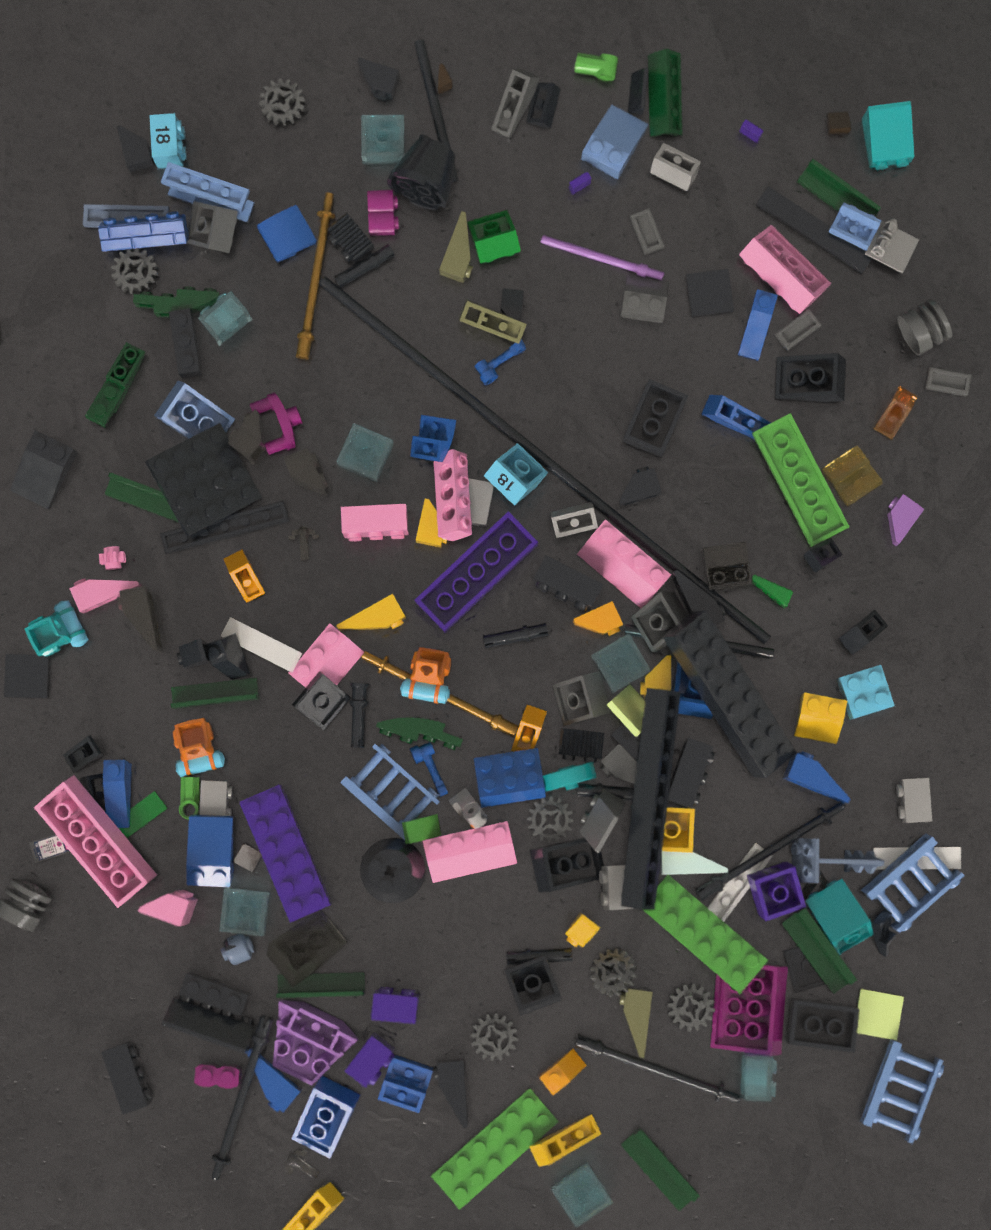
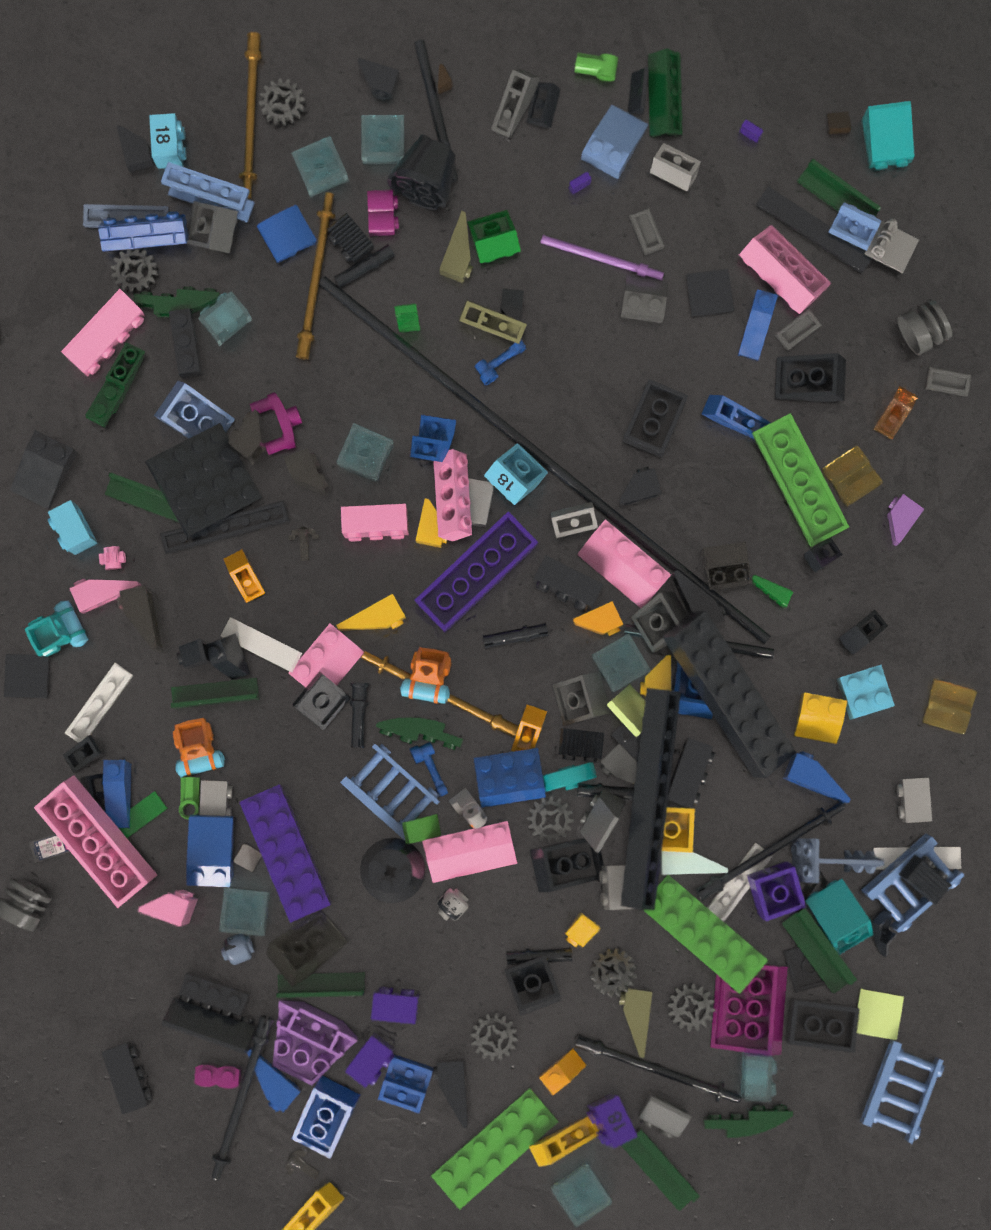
(72, 528): none -> medium azure brick
(99, 703): none -> white tile
(104, 333): none -> bright pink slope
(253, 55): none -> pearl gold bar
(320, 166): none -> clear light blue brick
(407, 318): none -> green tile
(452, 904): none -> light grey head
(611, 1121): none -> dark purple brick
(664, 1115): none -> slope
(757, 1121): none -> dark green slope
(925, 879): none -> black brick
(949, 706): none -> clear yellow slope

